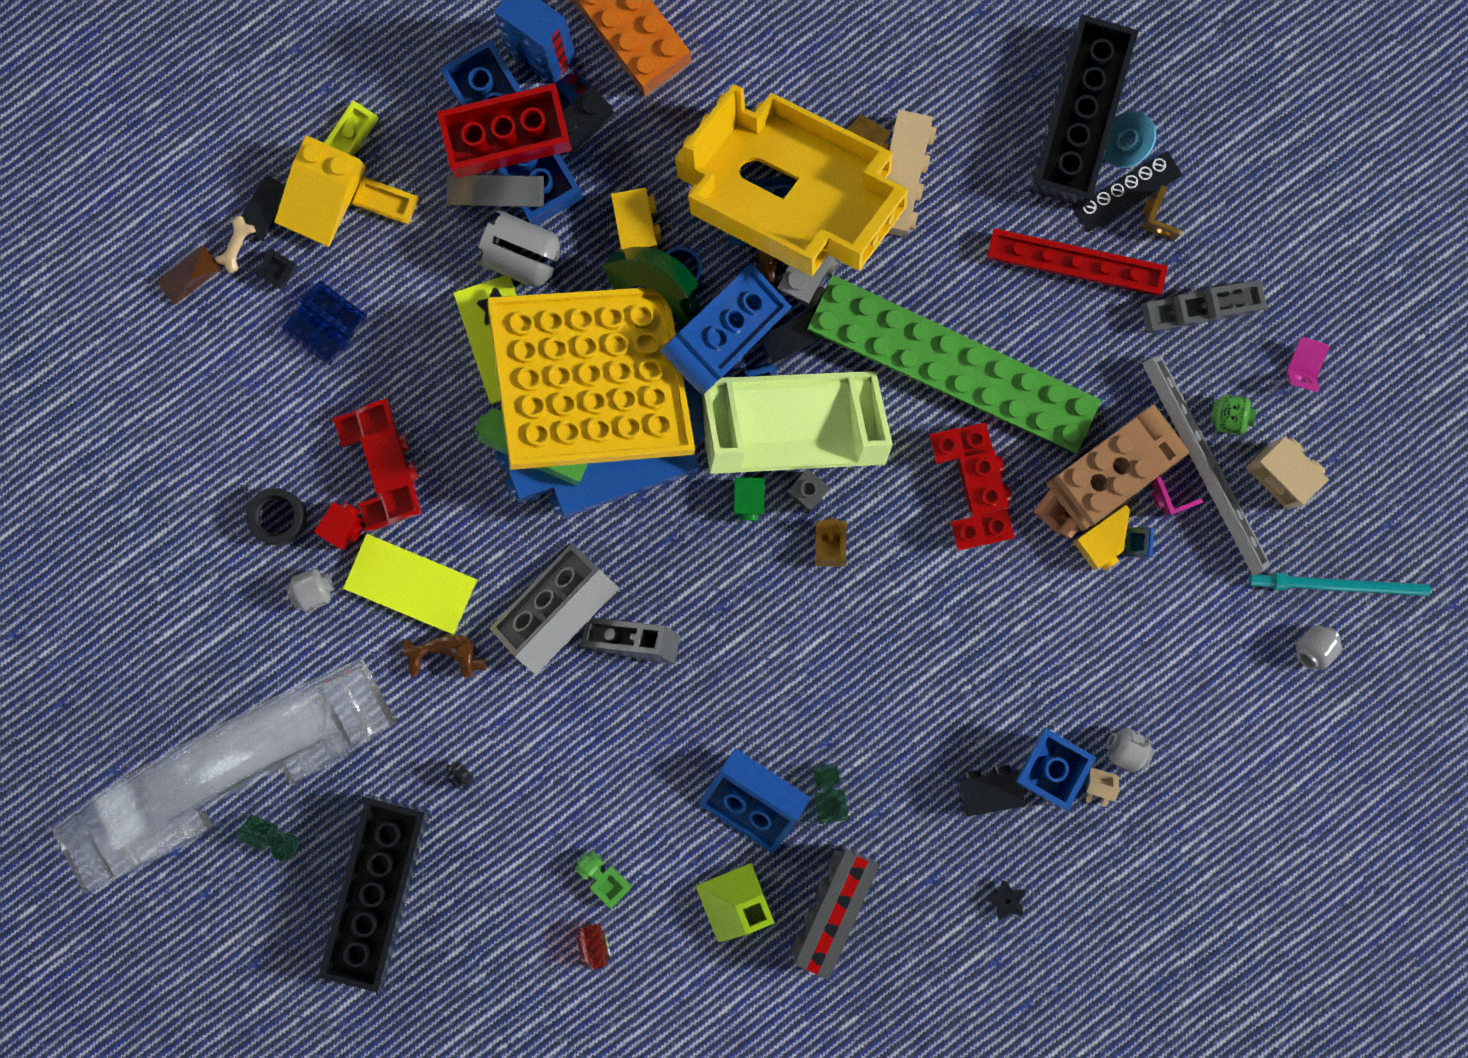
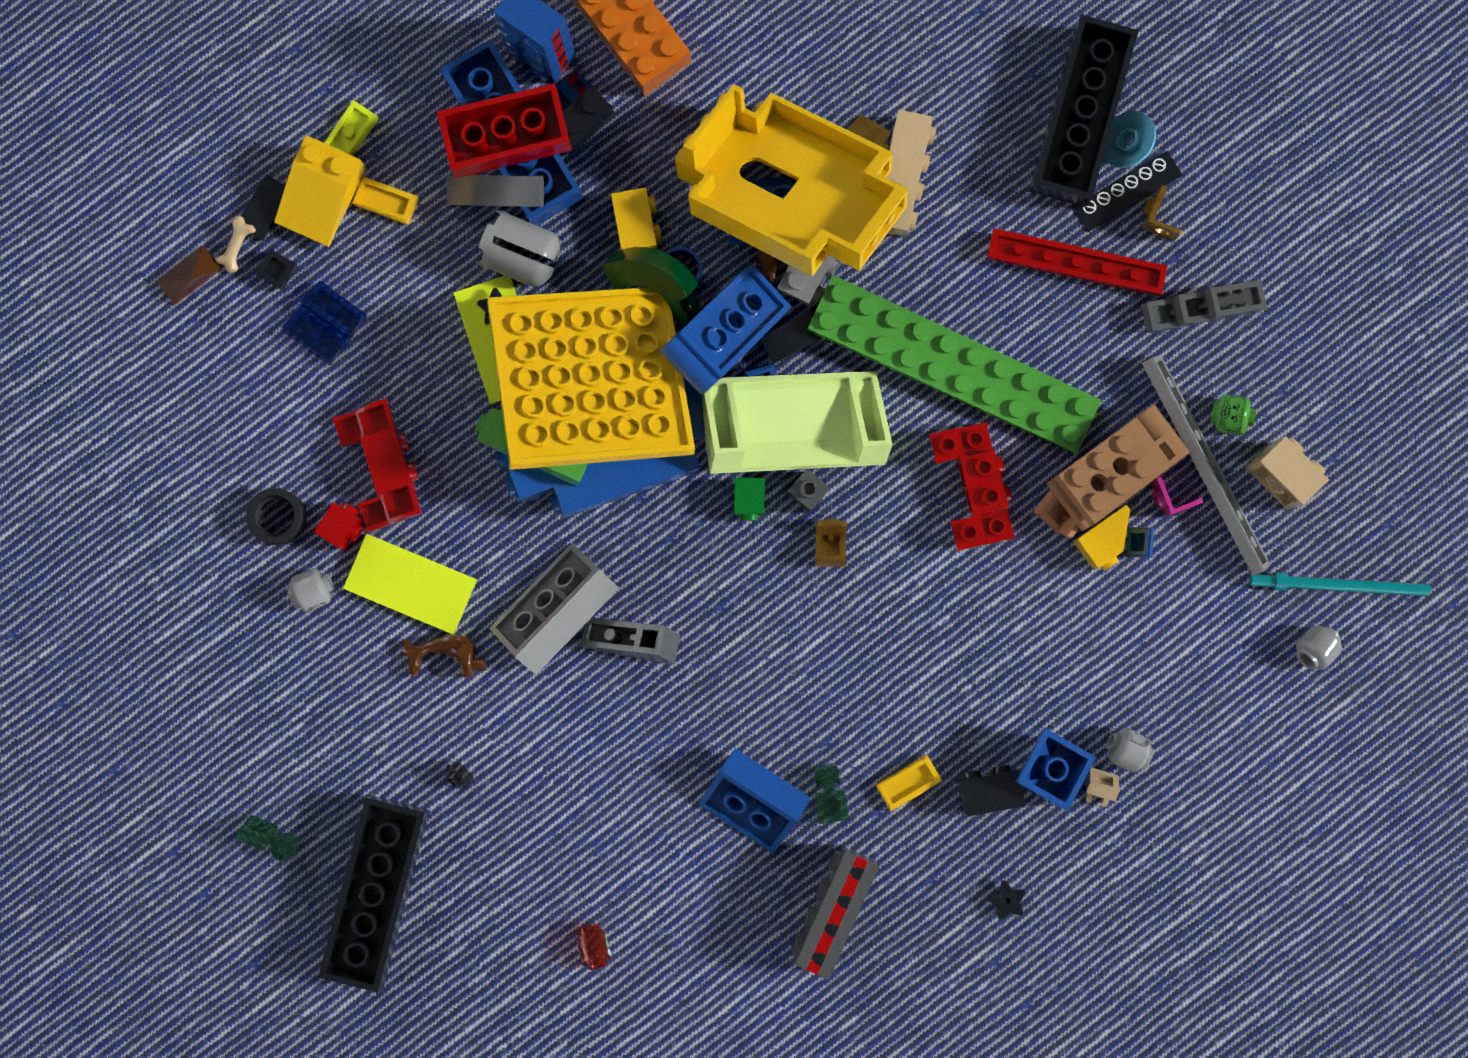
(167, 798): clear piece -> none
(609, 885): bright green plate -> none
(735, 903): lime slope -> none
(908, 782): none -> yellow tile
(1307, 363): dark pink bracket -> none

